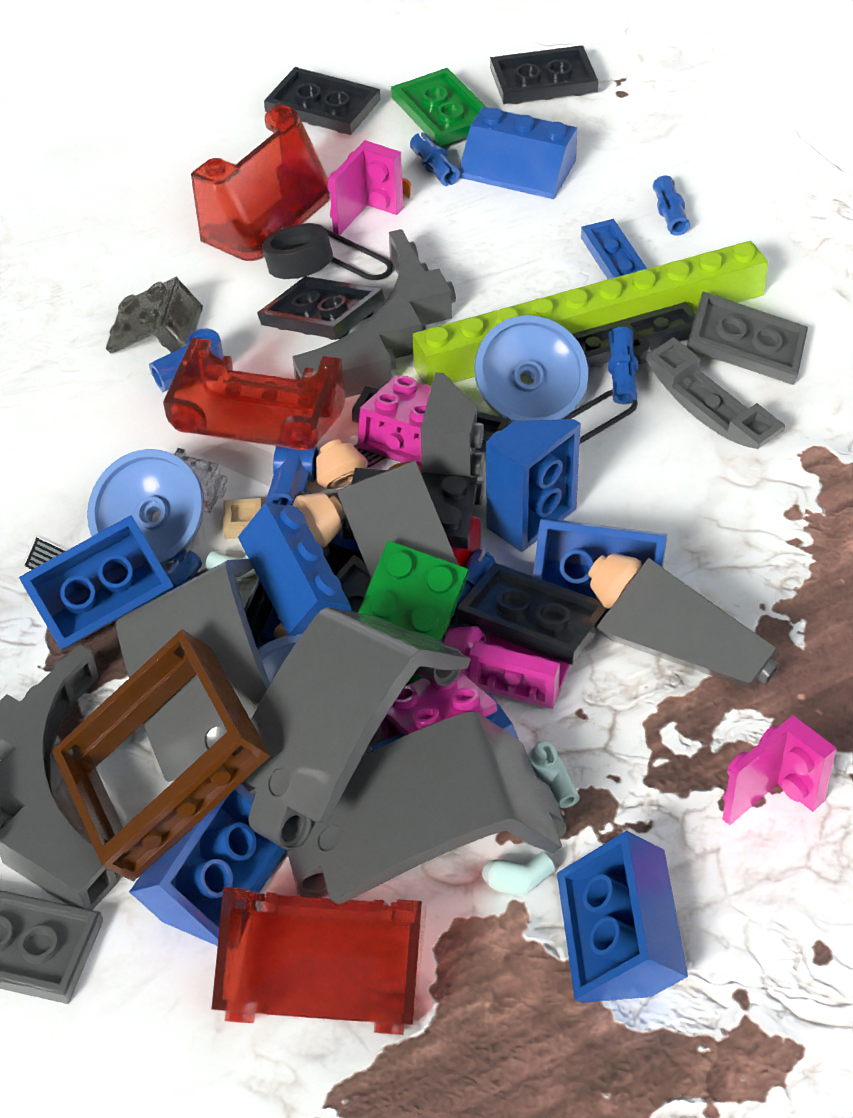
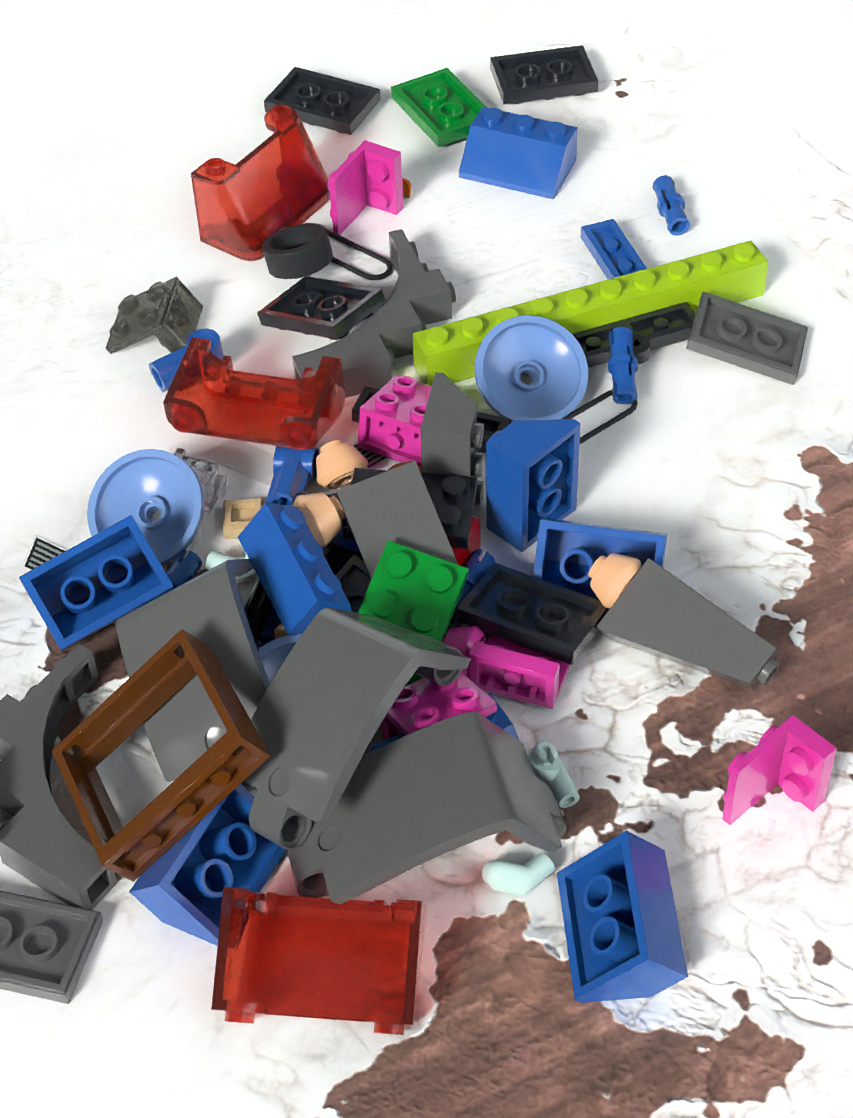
(434, 159): blue pin -> none
(707, 401): dark grey slope -> none

